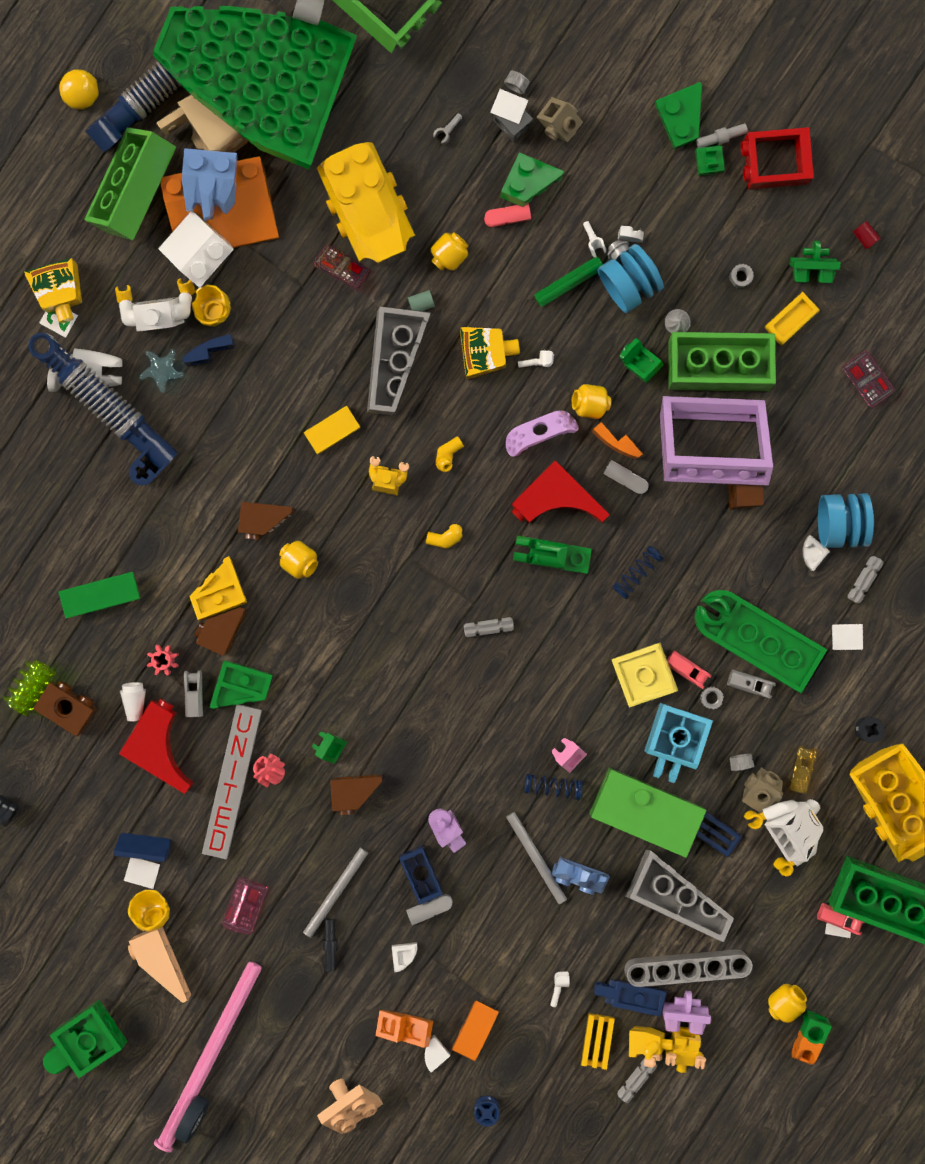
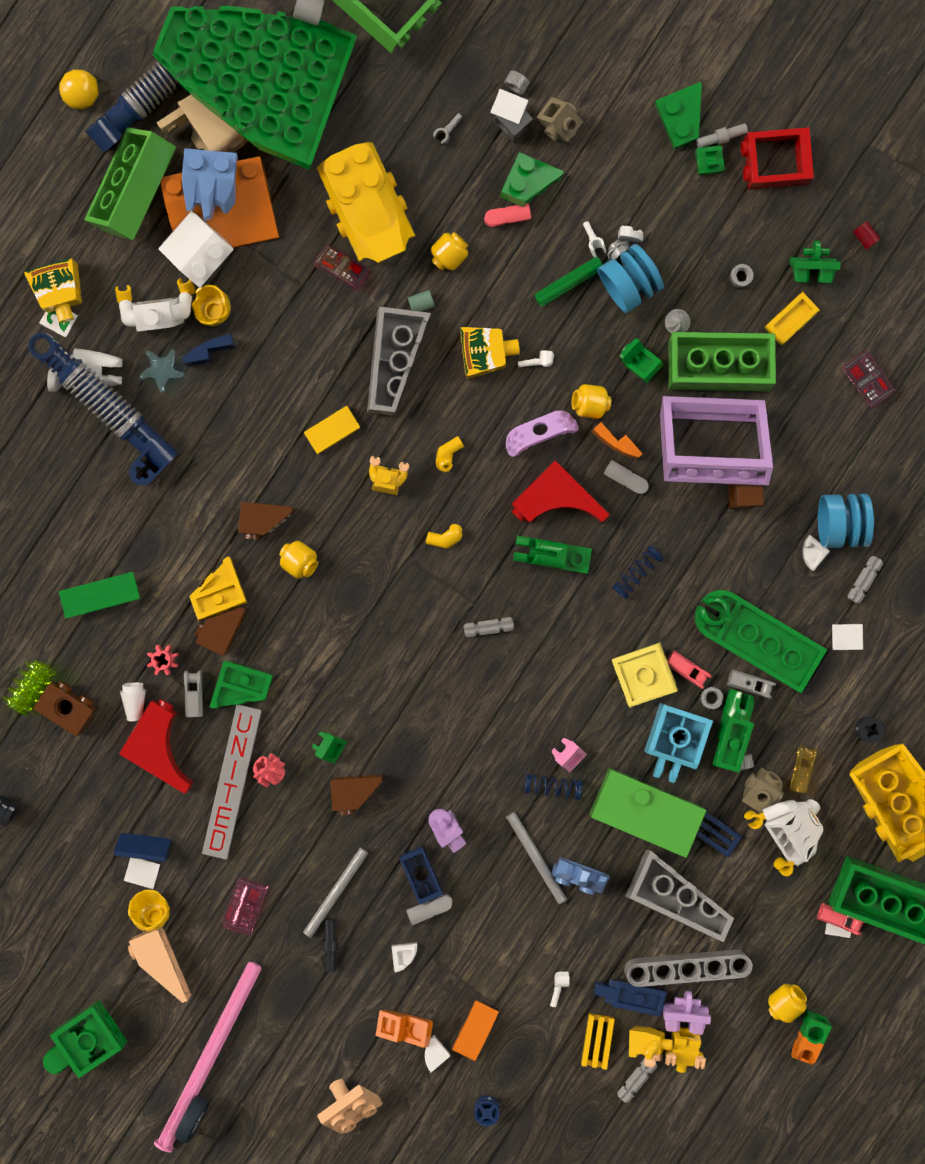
(734, 731): none -> green plate

